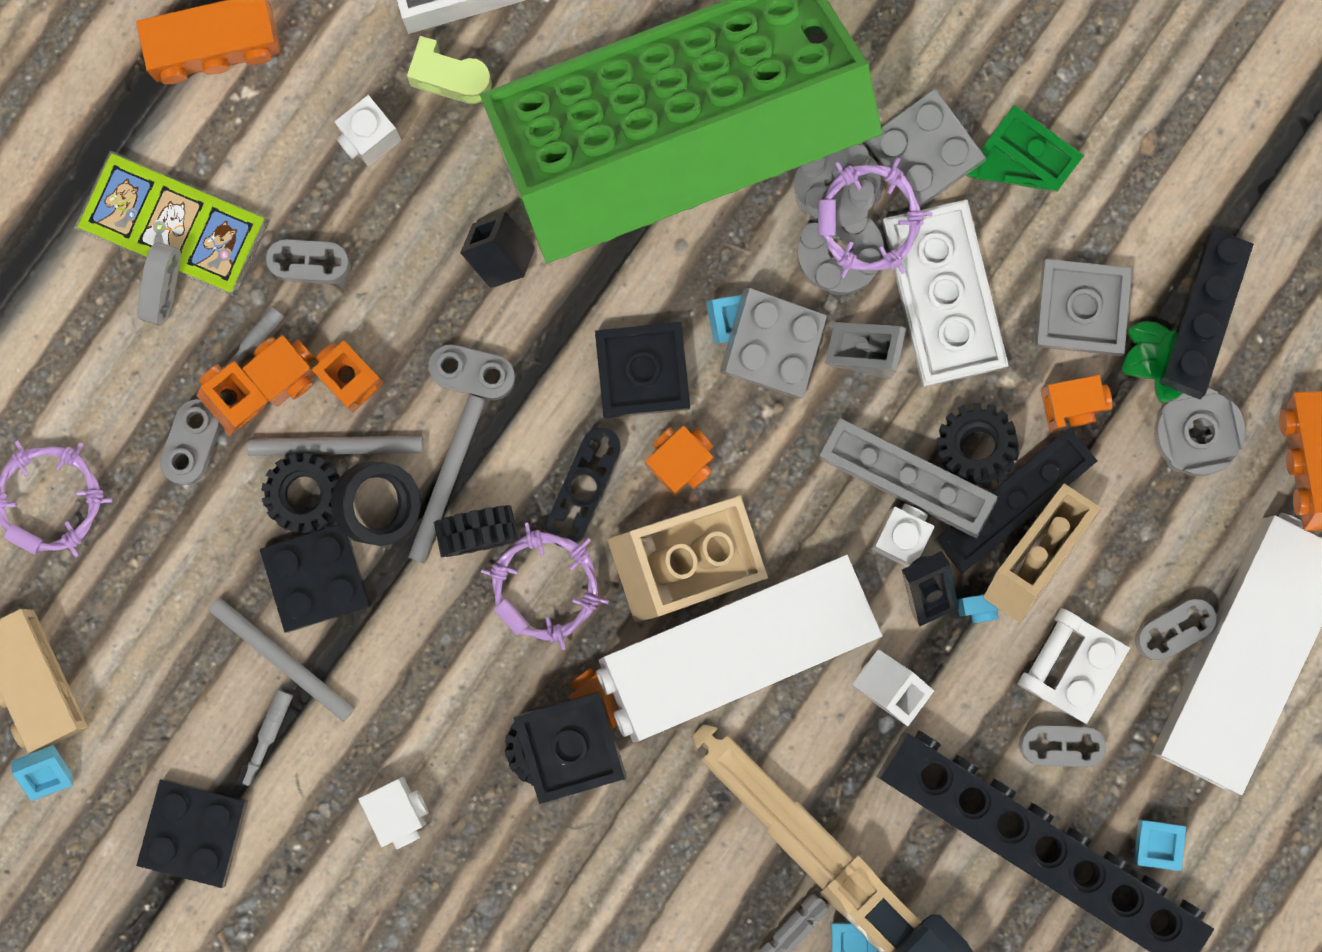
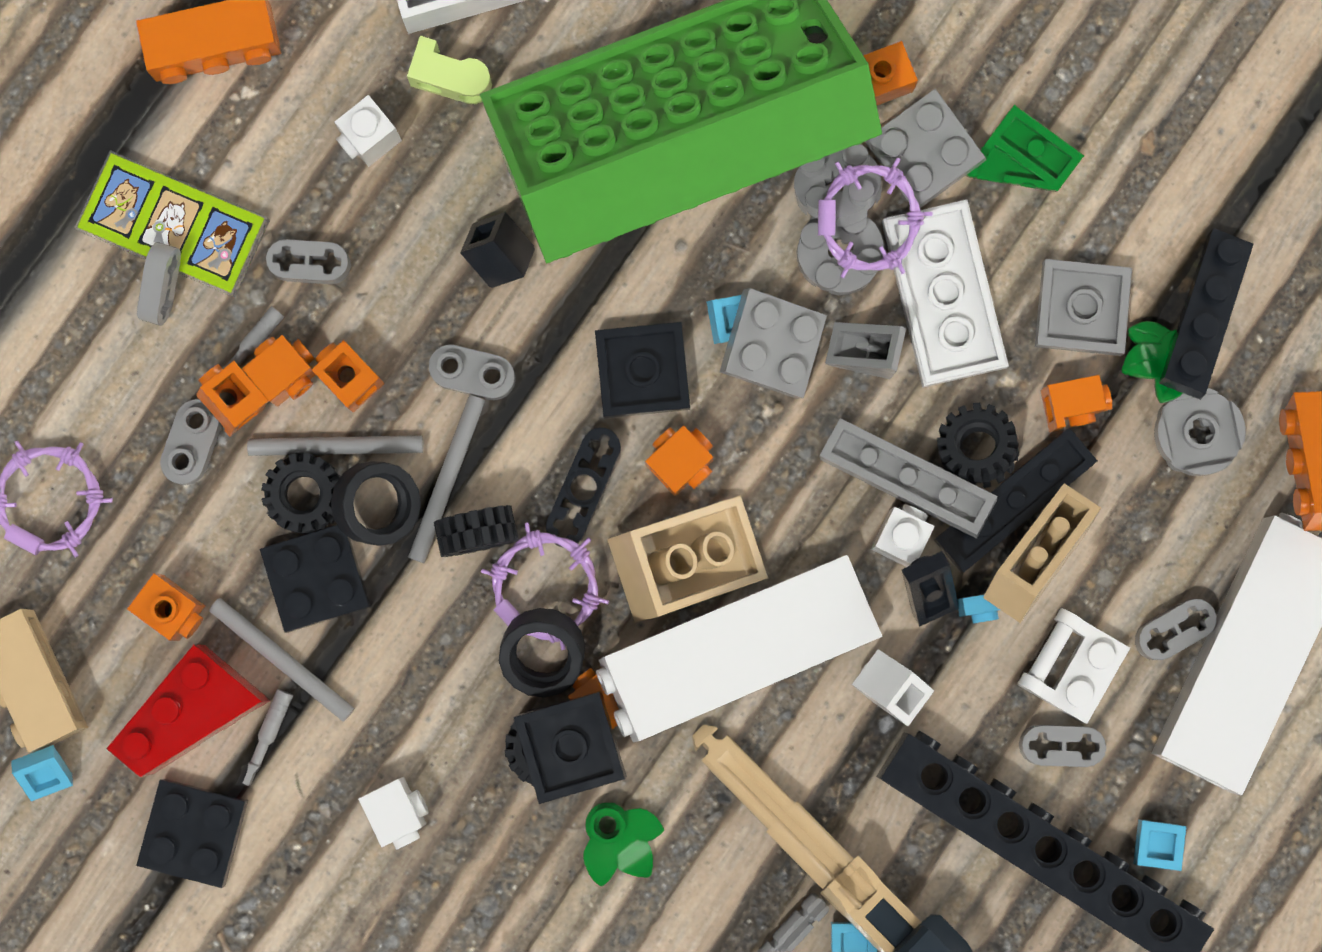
(154, 602): none -> orange brick
(185, 710): none -> red wedge
(540, 683): none -> black tyre
(624, 846): none -> green plate
(891, 72): none -> orange brick

